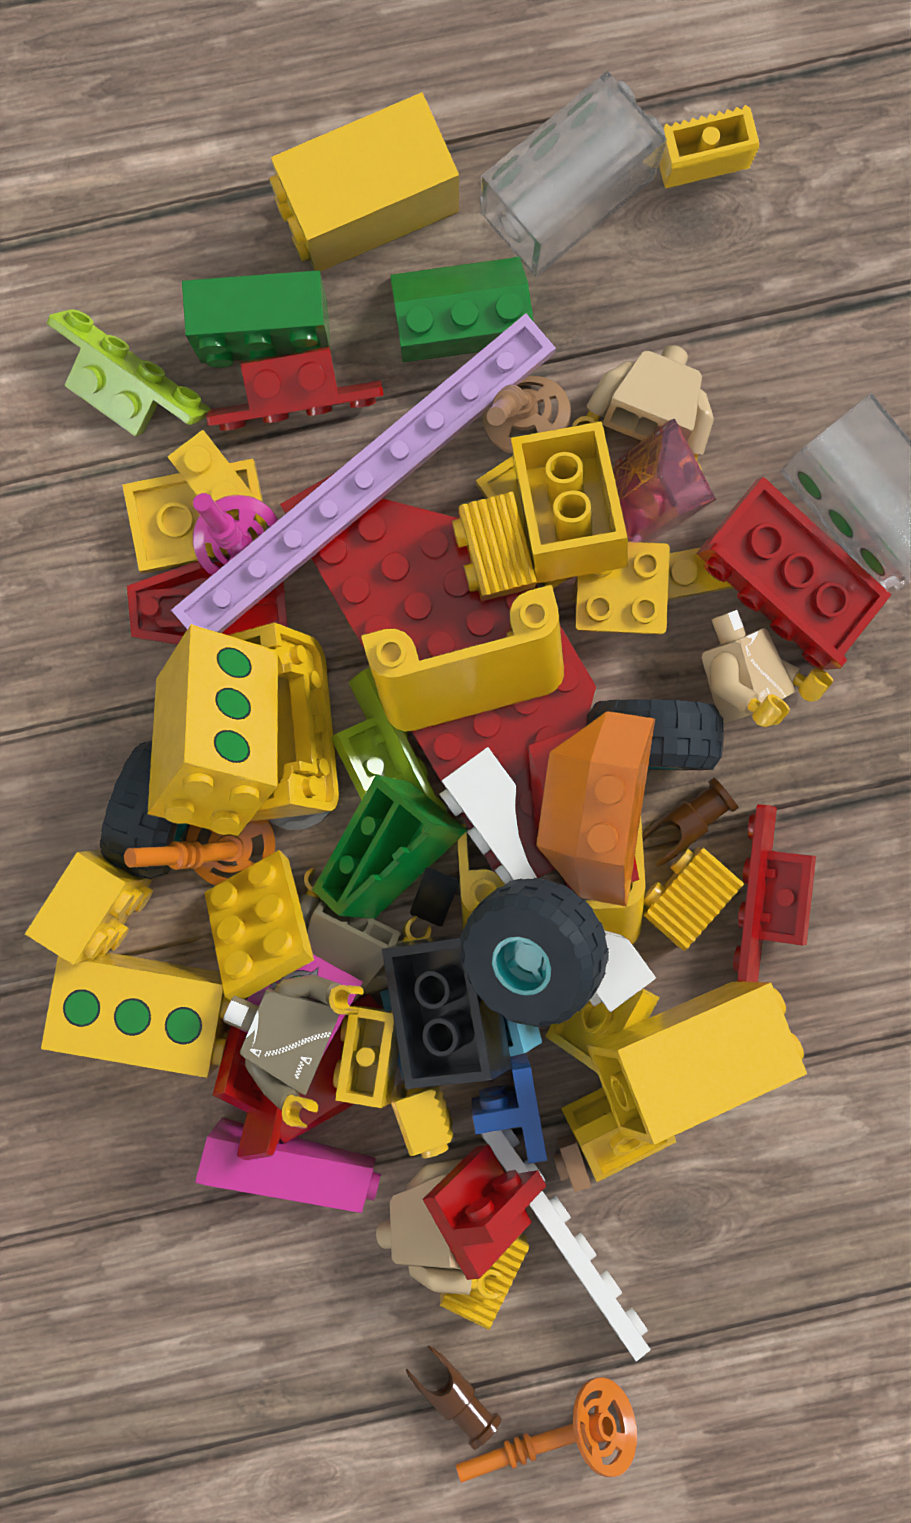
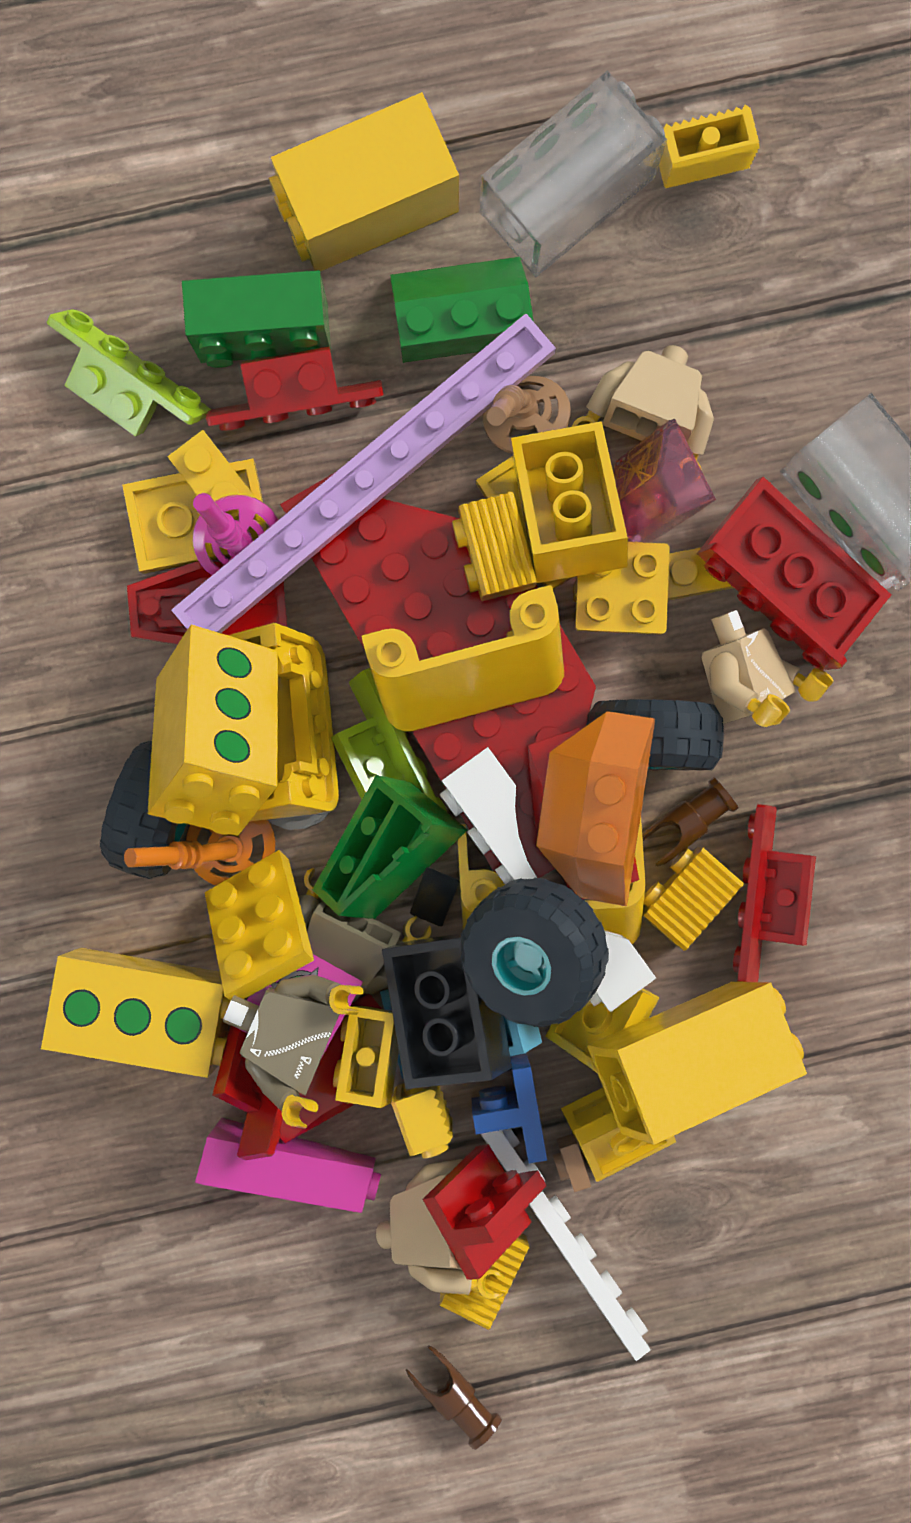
(89, 908): yellow brick -> none
(585, 1429): orange dish -> none

